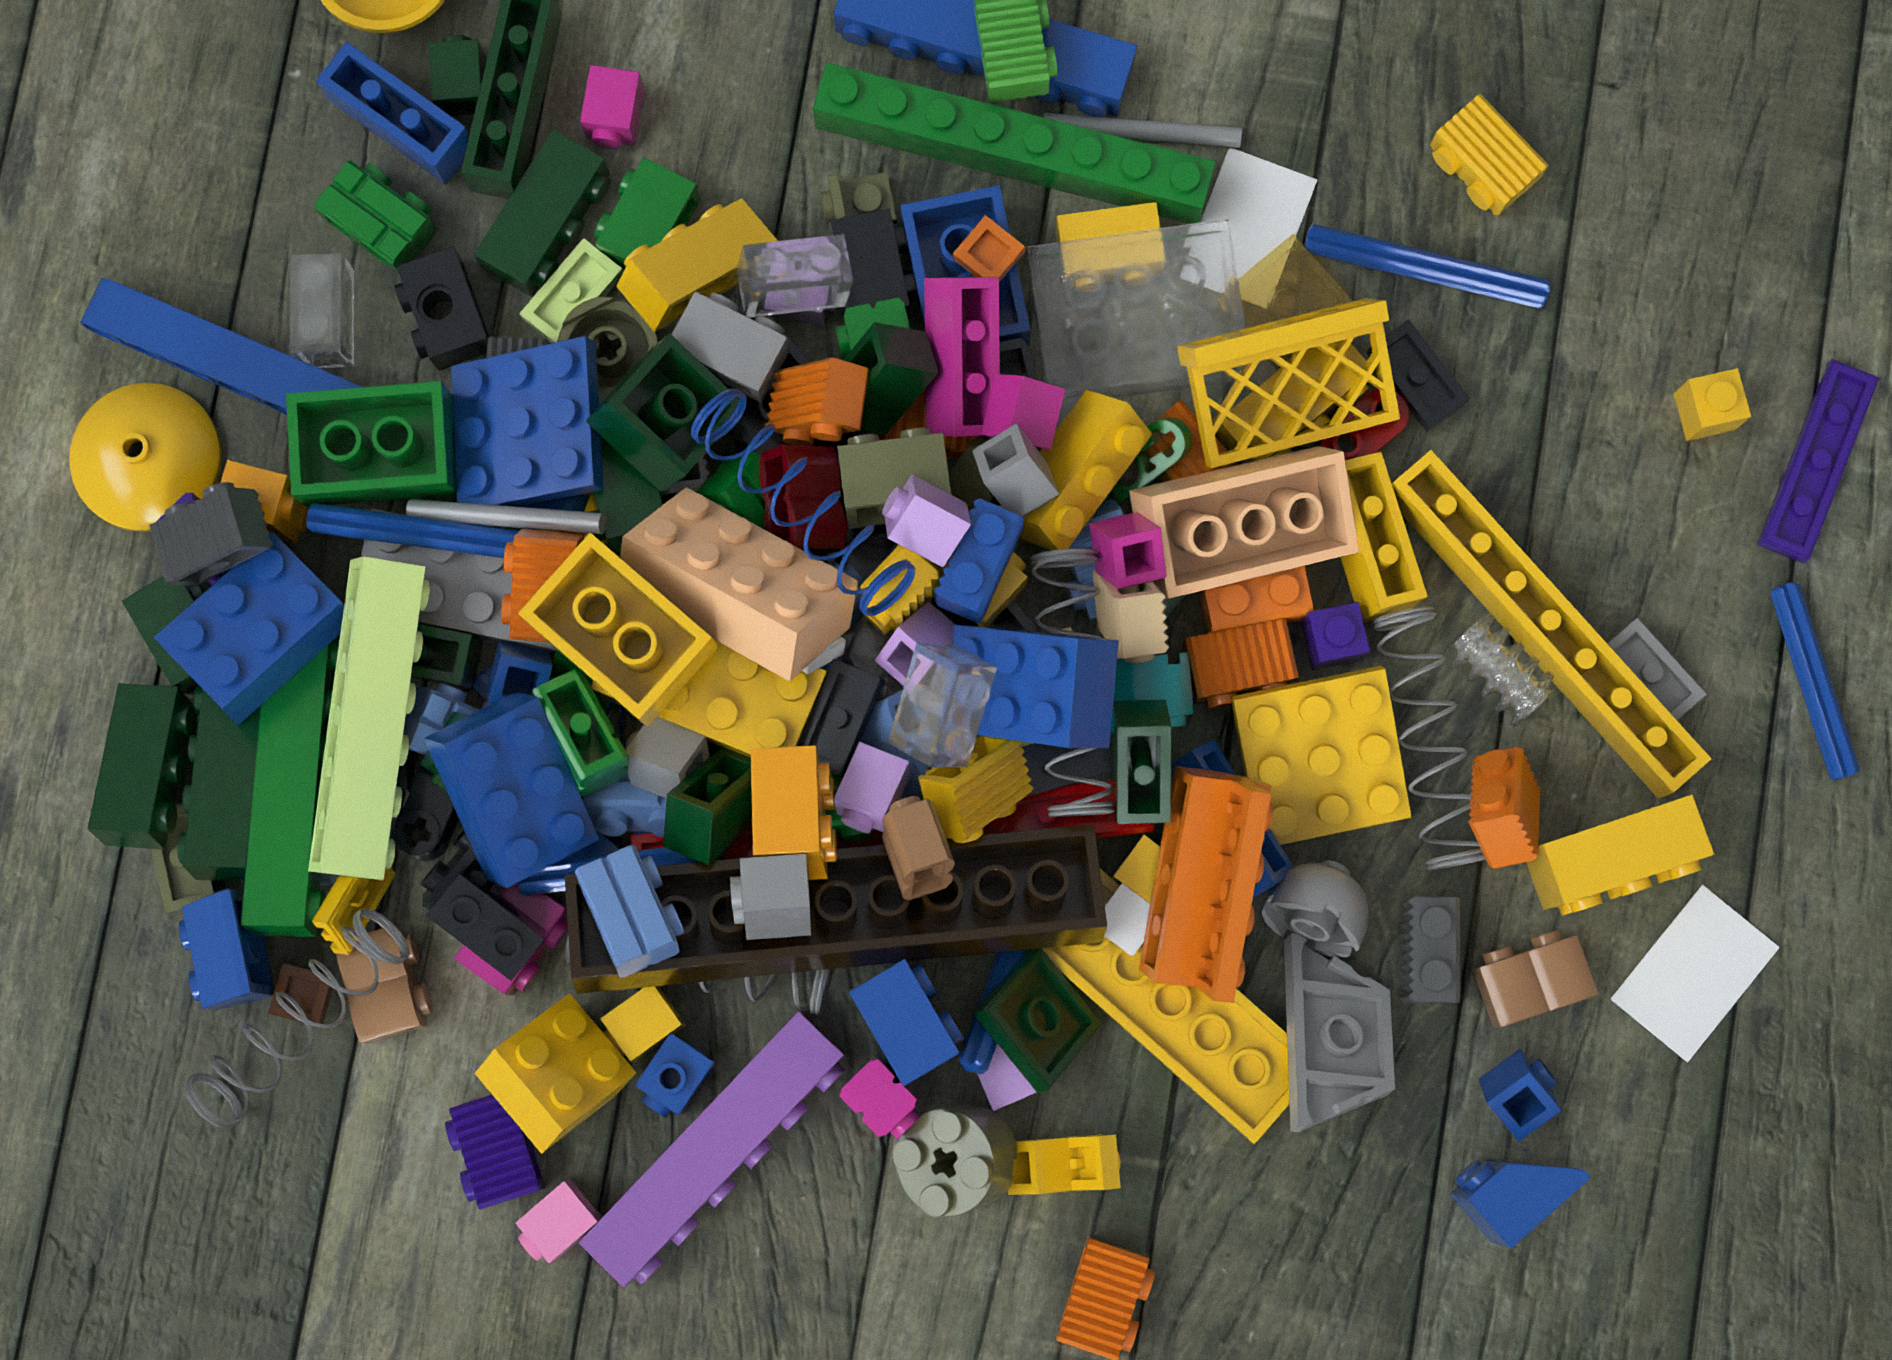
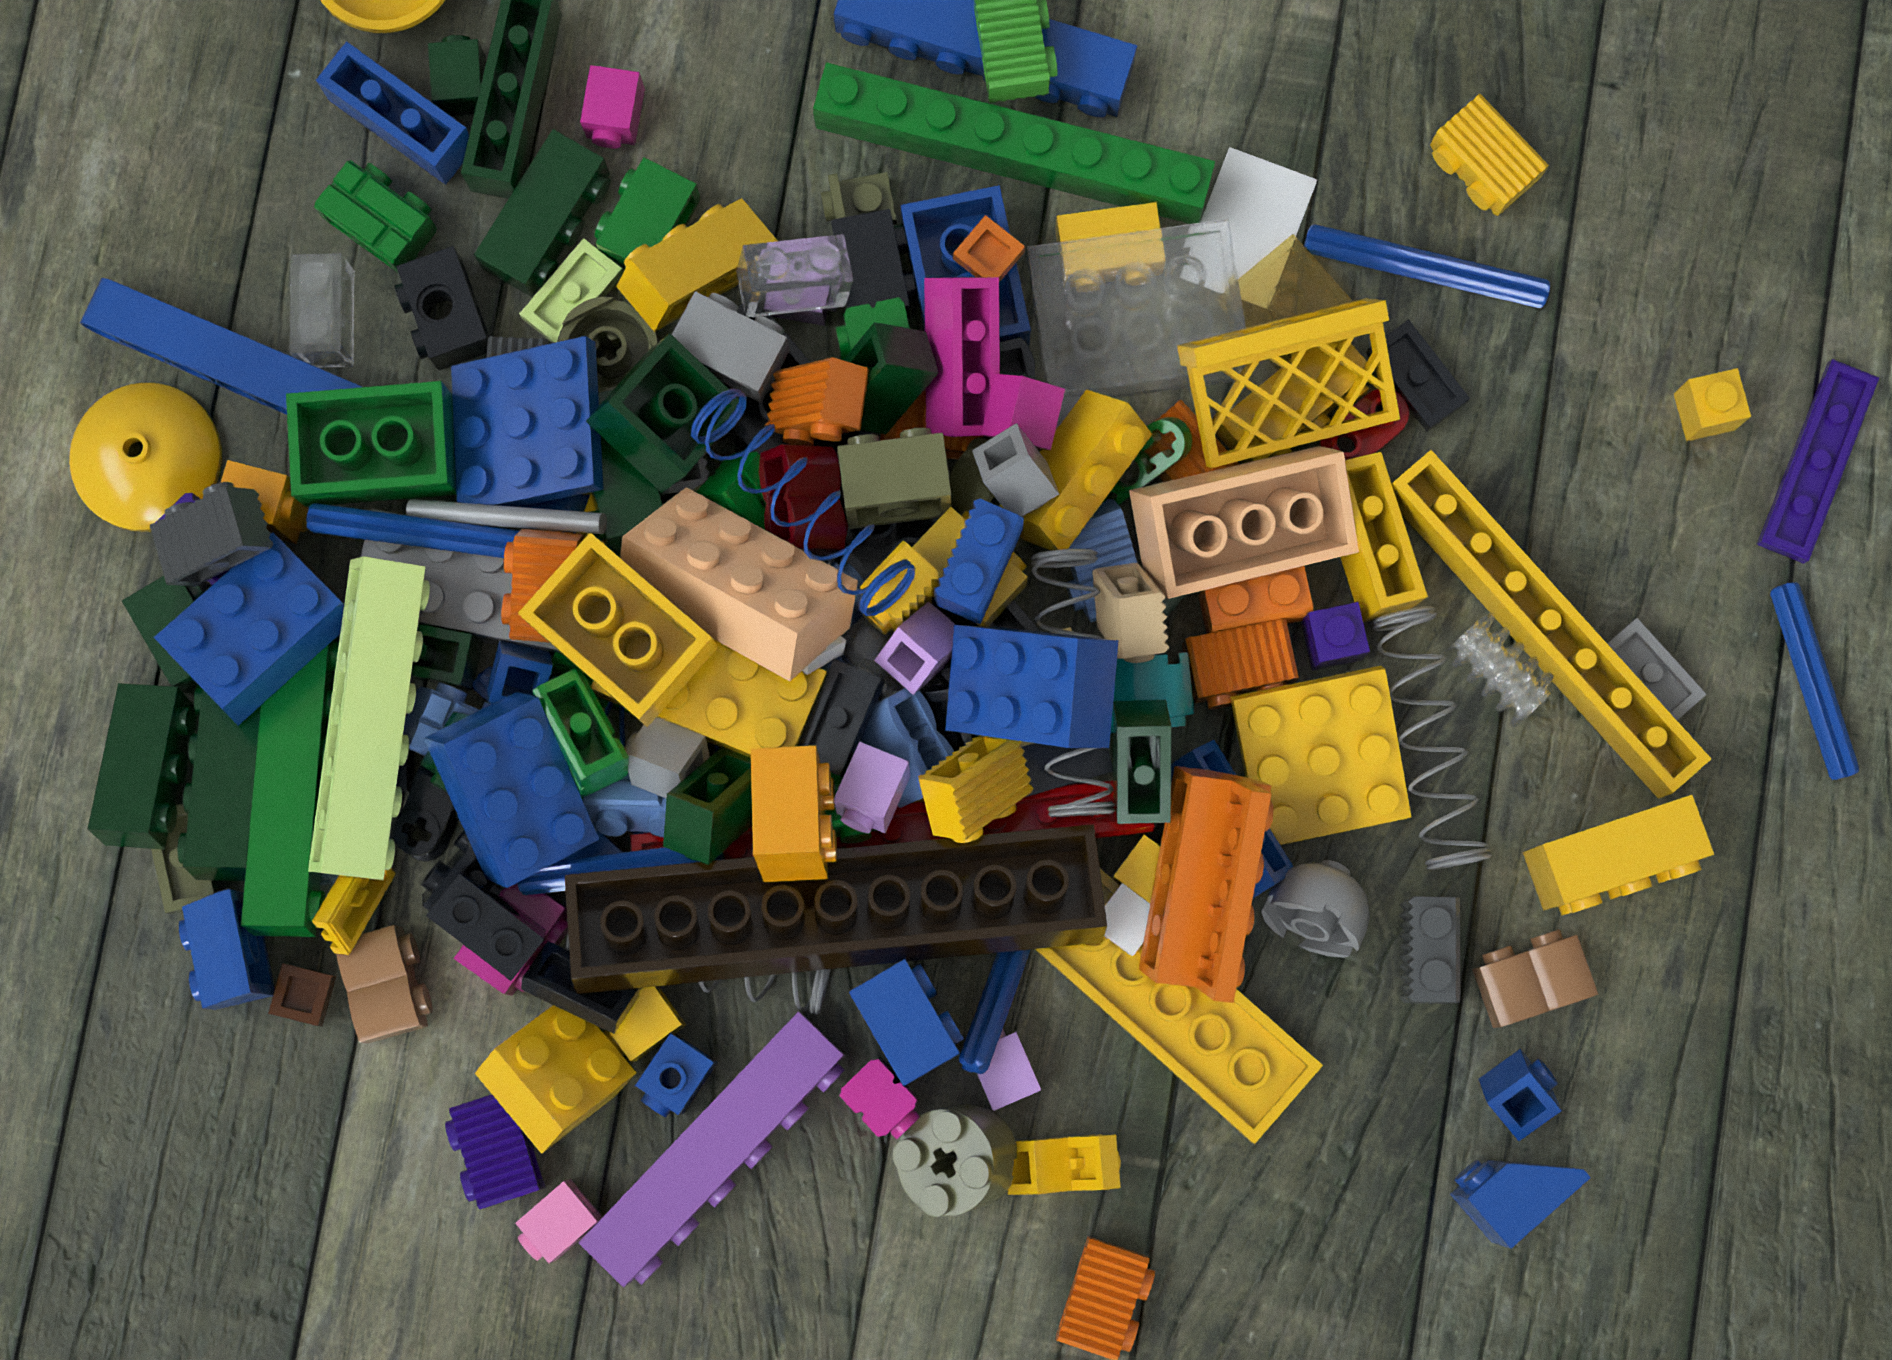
(367, 947): light grey piece -> none
(551, 981): none -> black plate
(629, 911): medium blue brick -> none
(772, 897): light grey brick -> none
(917, 847): medium nougat brick -> none
(926, 520): lavender brick -> none
(942, 705): clear brick -> none
(1037, 1019): dark green tile -> none
(1128, 550): dark pink brick -> none
(1156, 130): light grey bar -> none
(1334, 1036): light grey wing -> none
(1505, 807): orange brick -> none
(1694, 973): white sticker -> none

